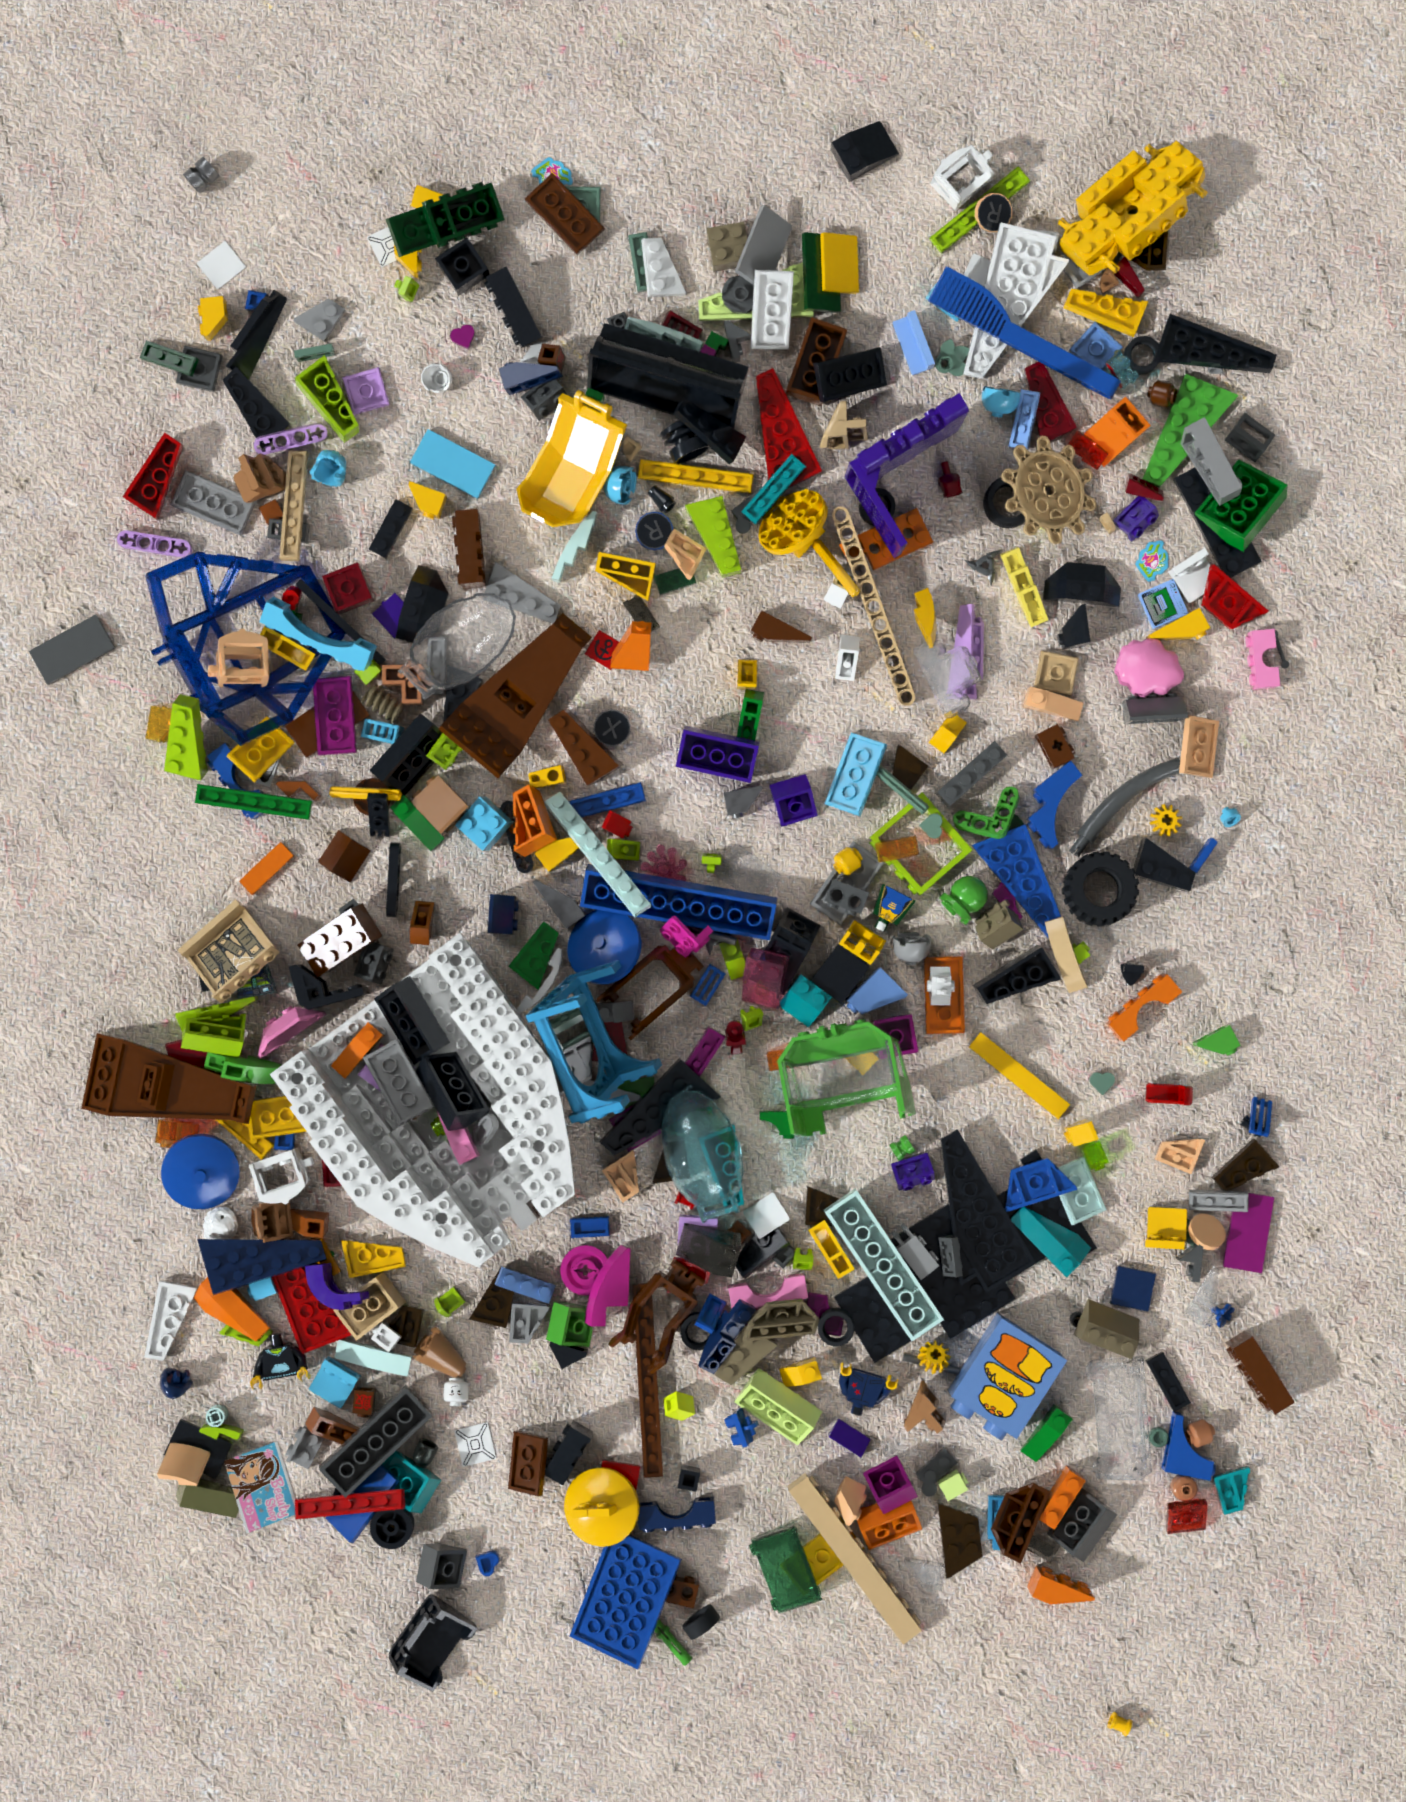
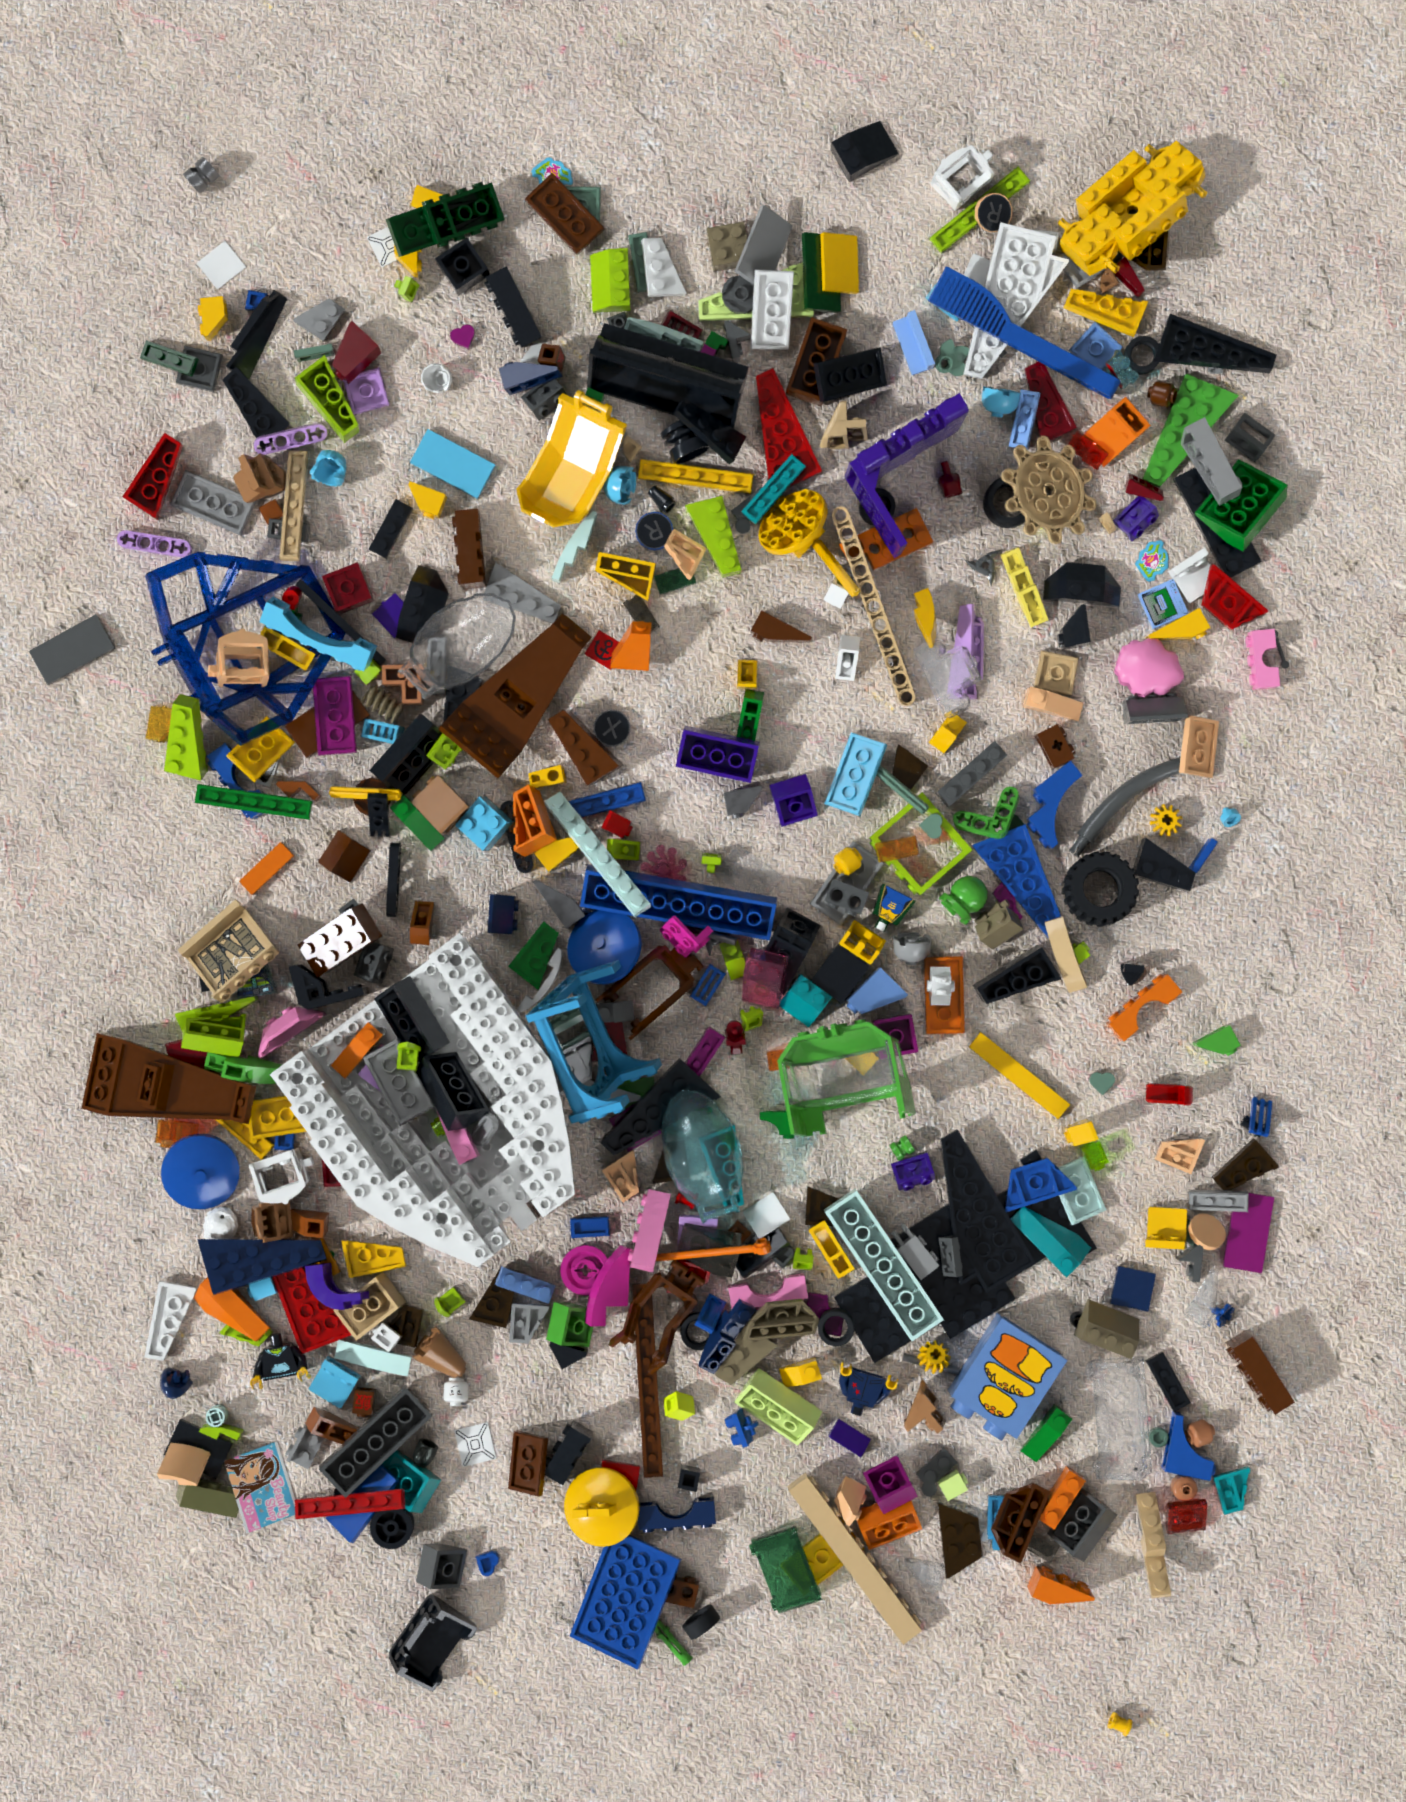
(354, 353): none -> dark red slope
(407, 1056): none -> lime tile
(610, 280): none -> lime slope
(650, 1230): none -> bright pink brick
(761, 1247): none -> orange hinge
(1153, 1545): none -> tan bracket

